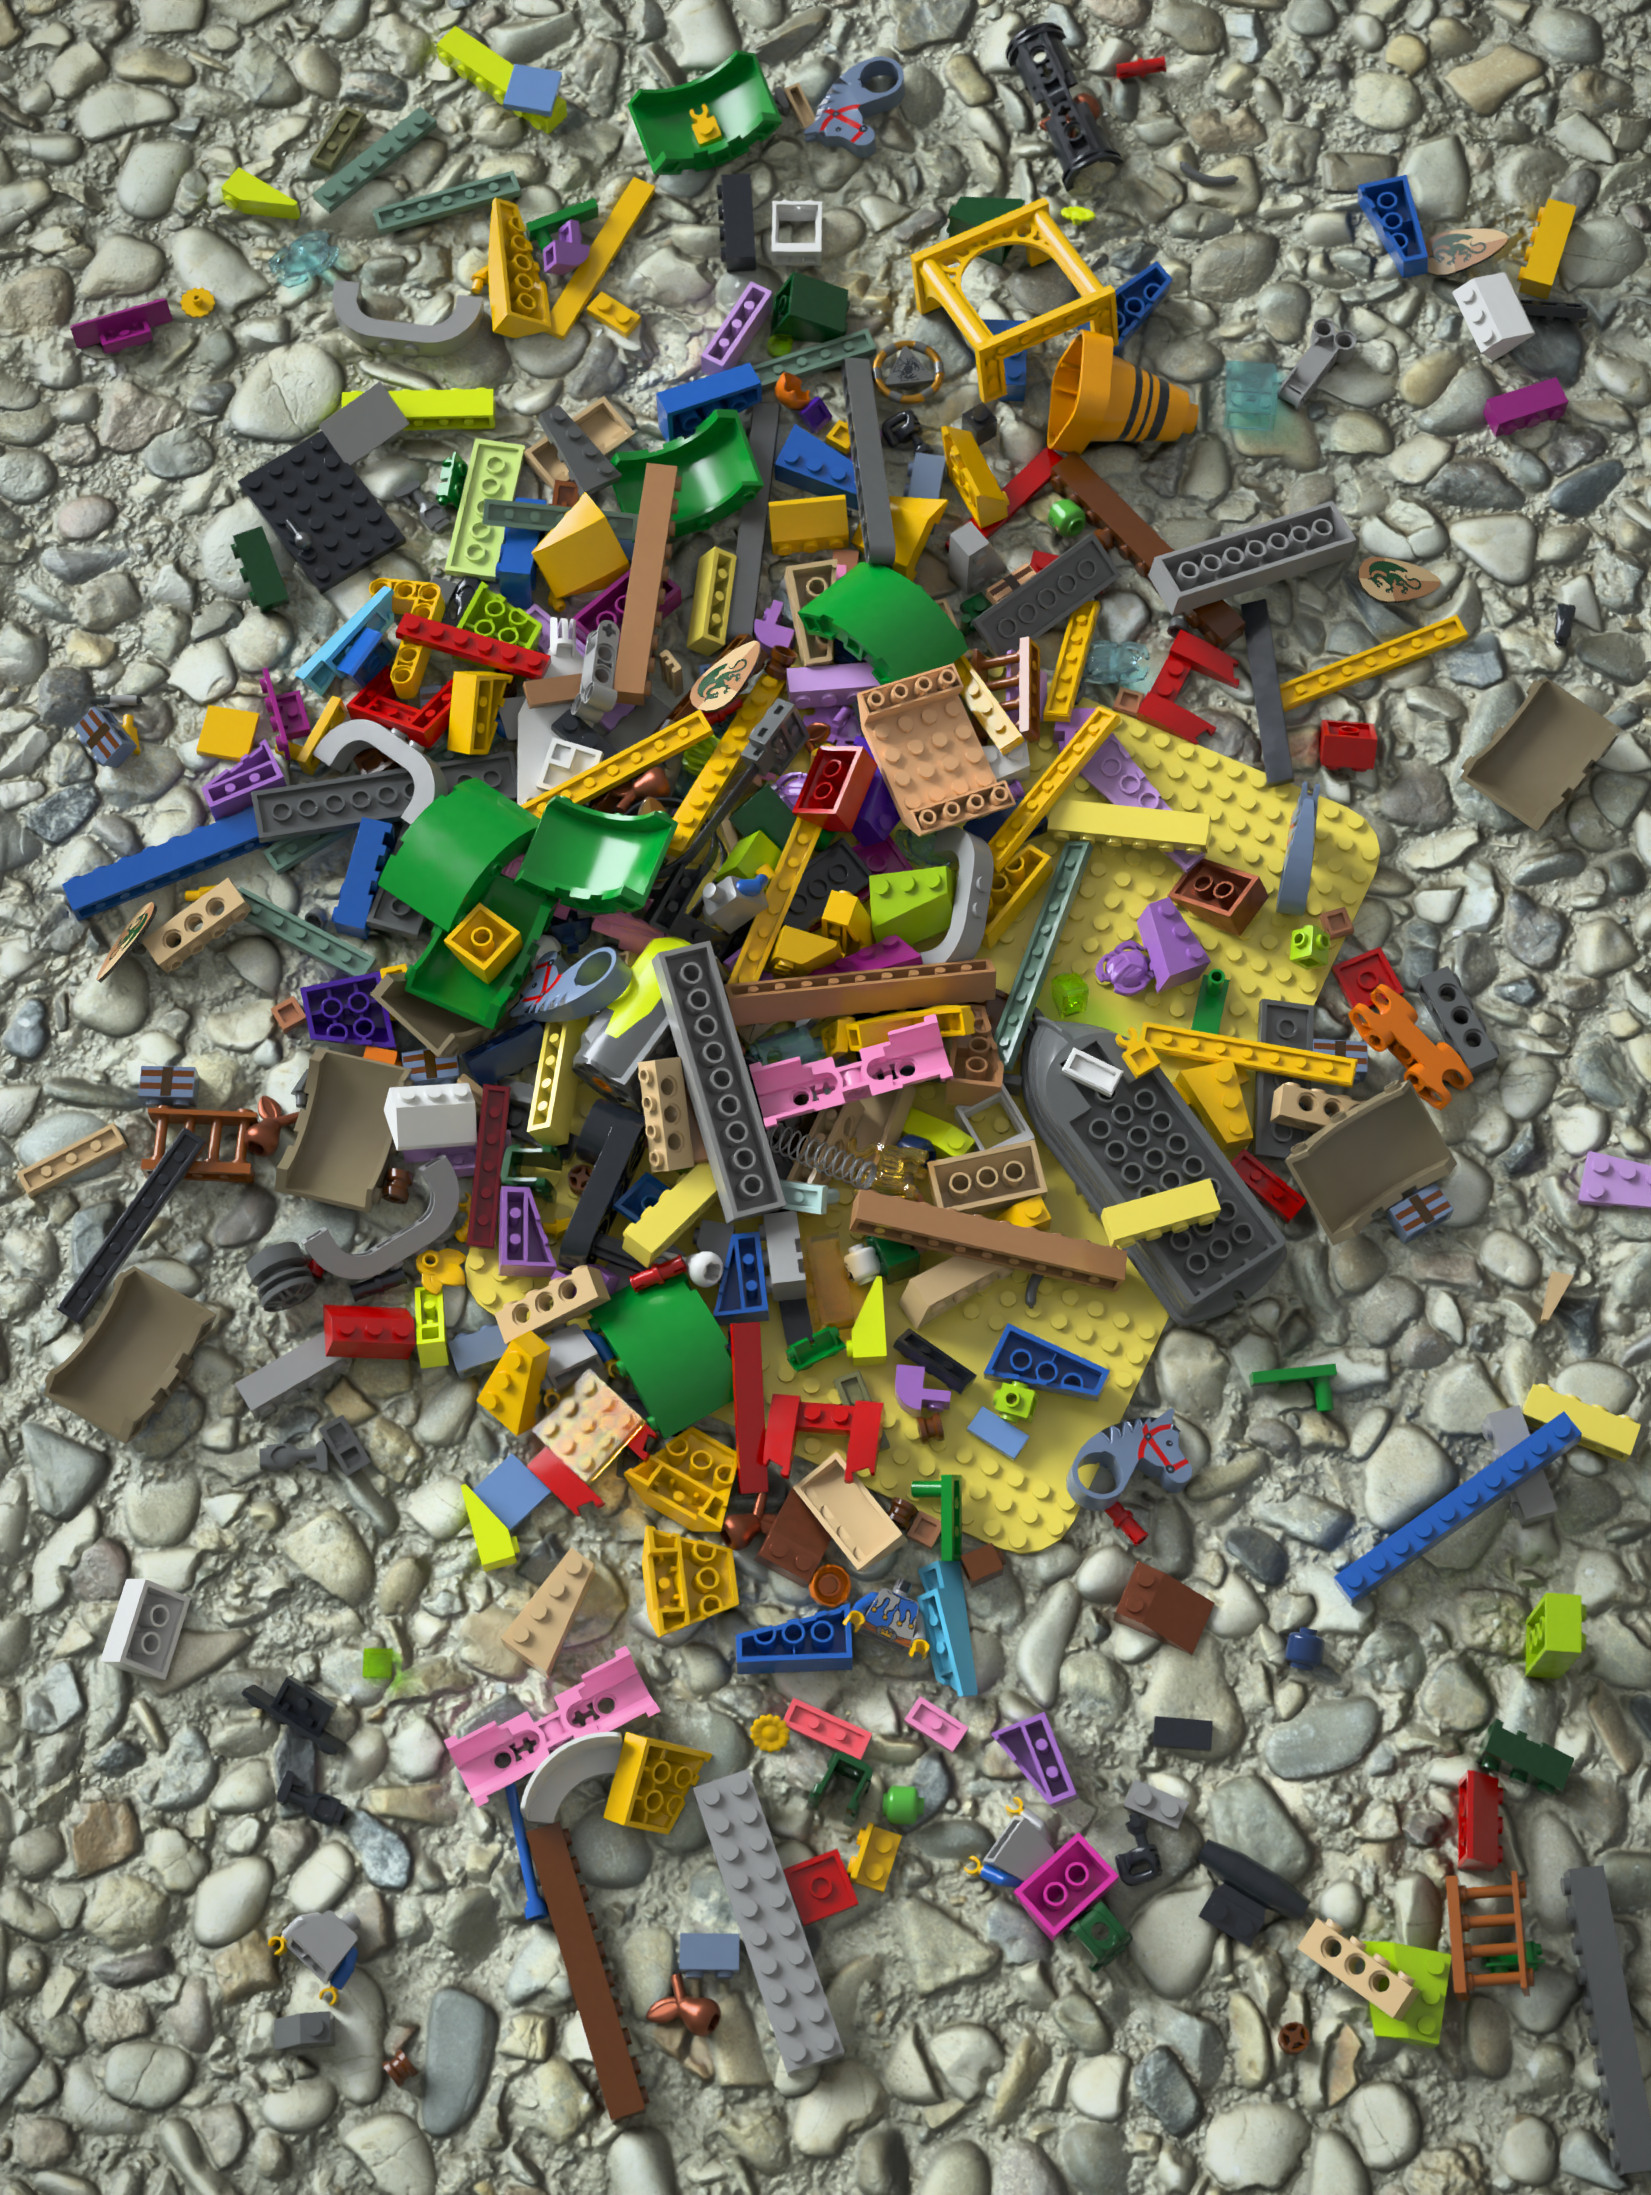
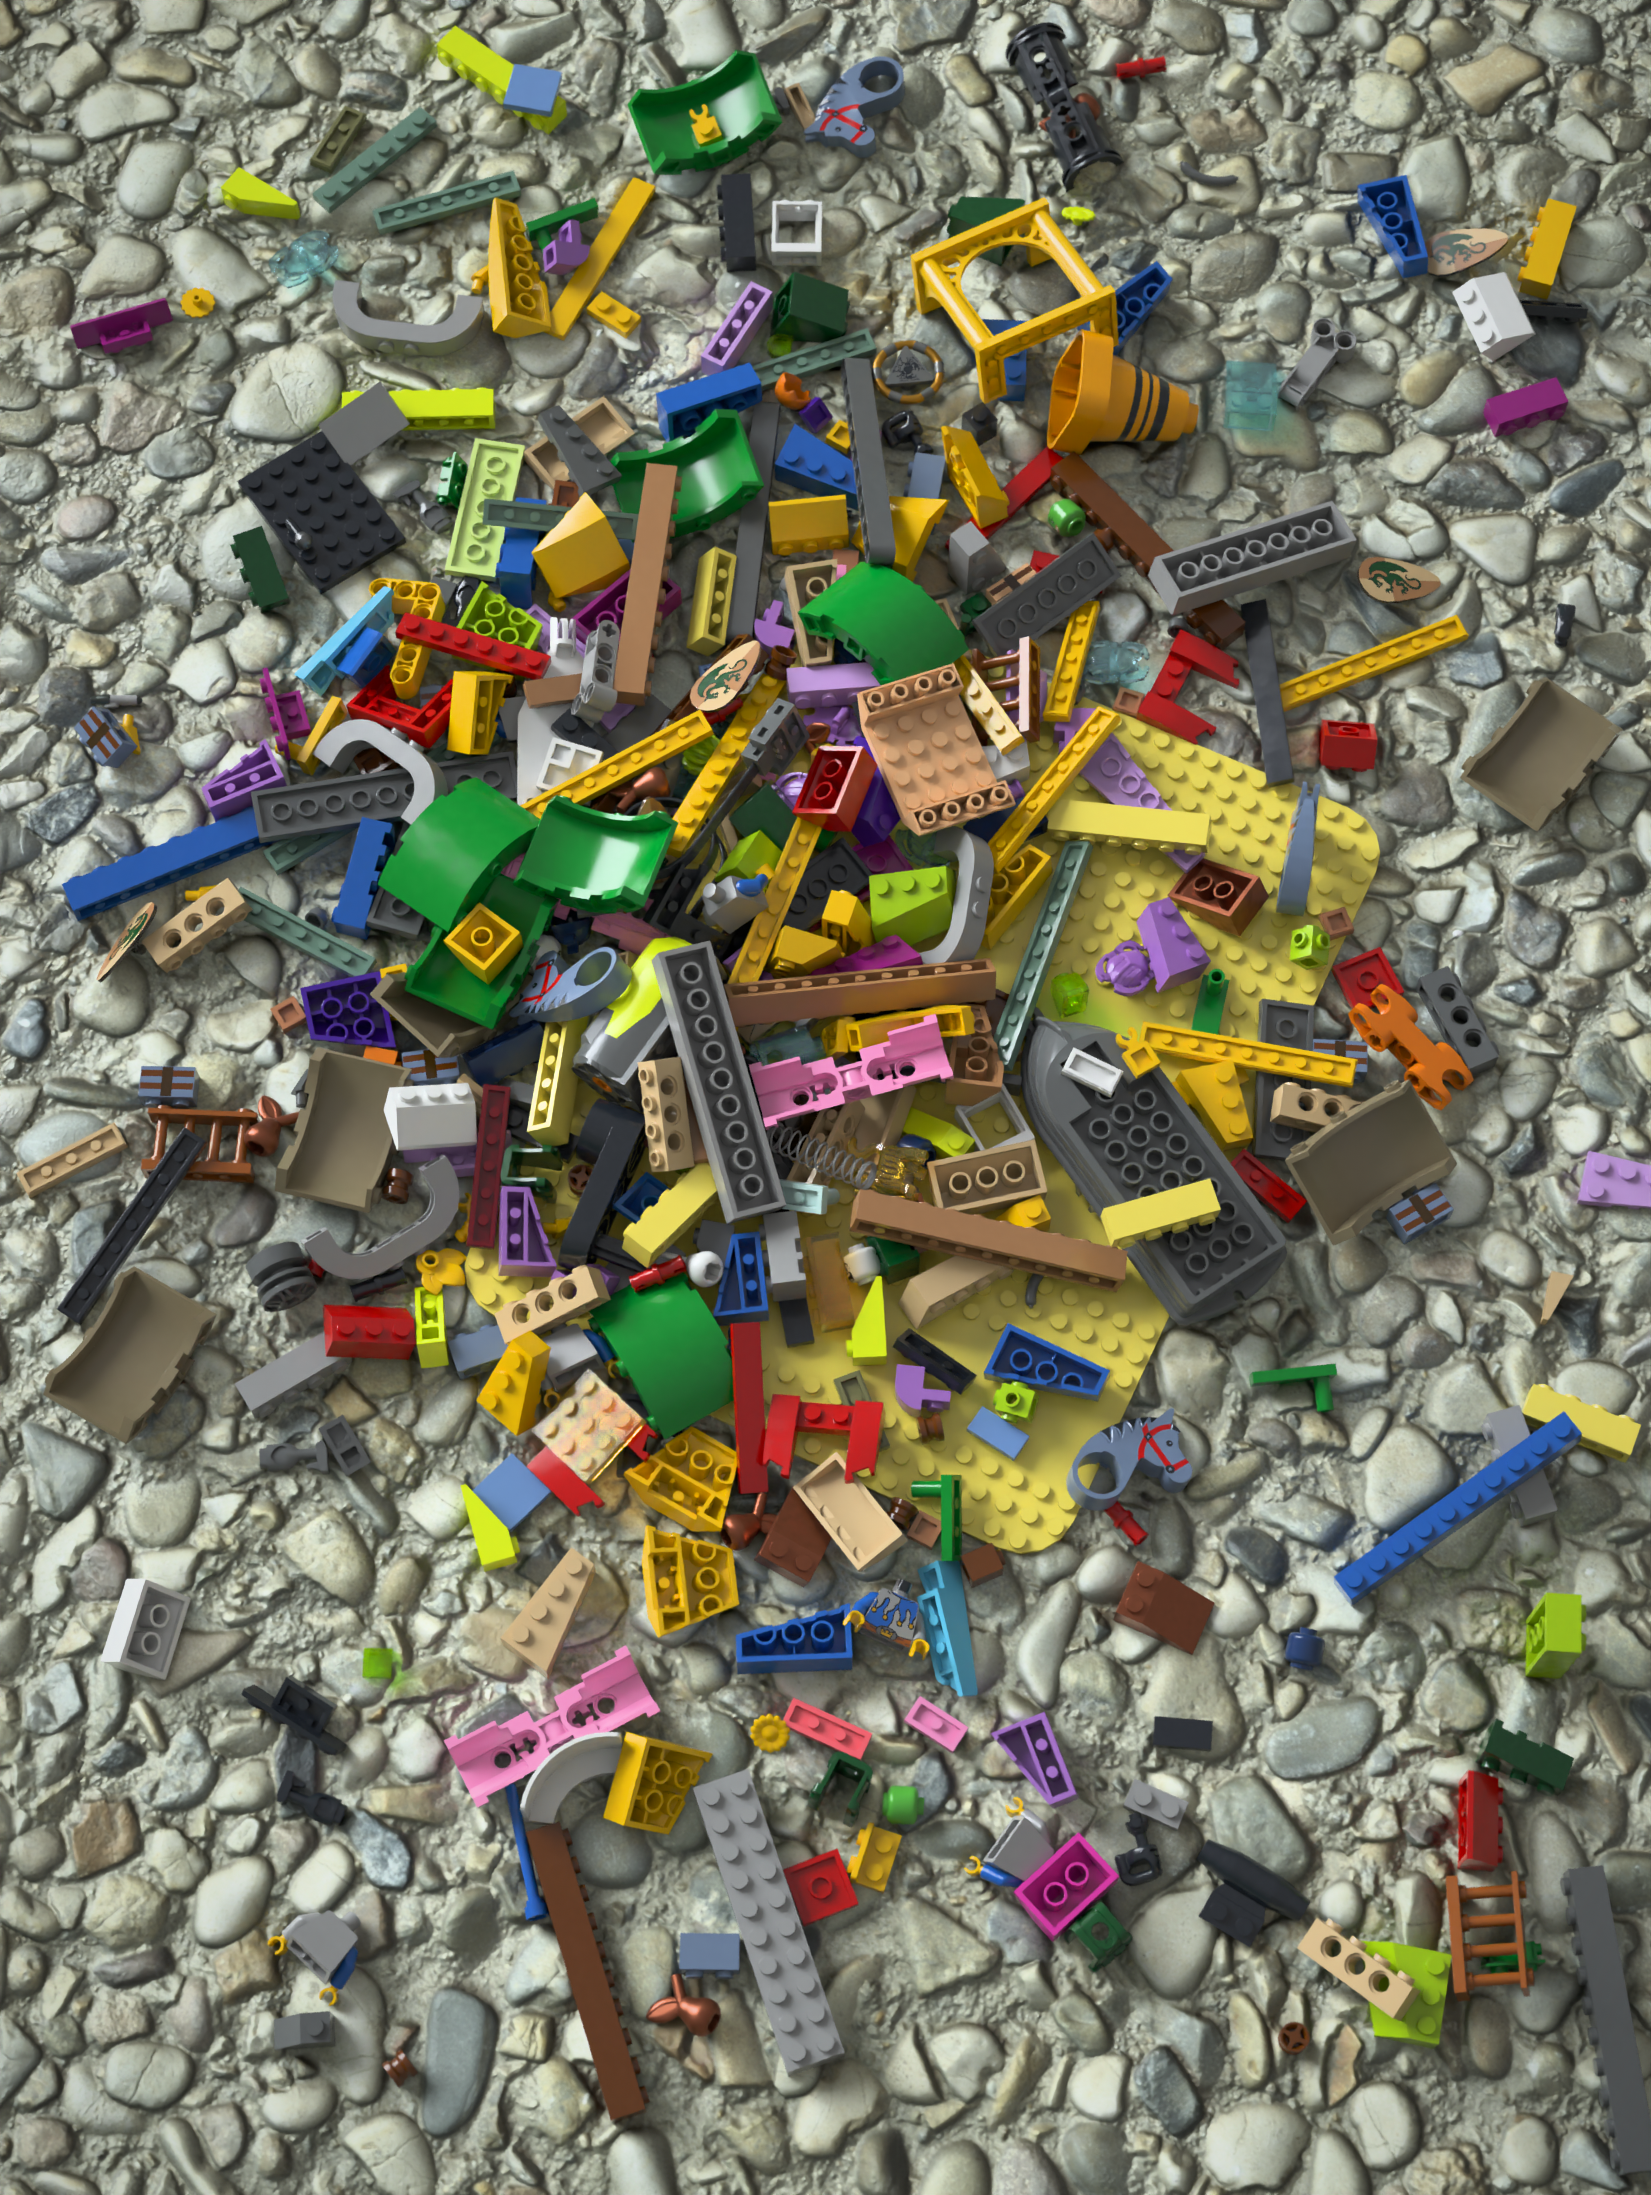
(227, 733): yellow tile -> none
(671, 675): tan tile -> none
(804, 1355): green hinge -> none
(830, 1586): orange hair -> none

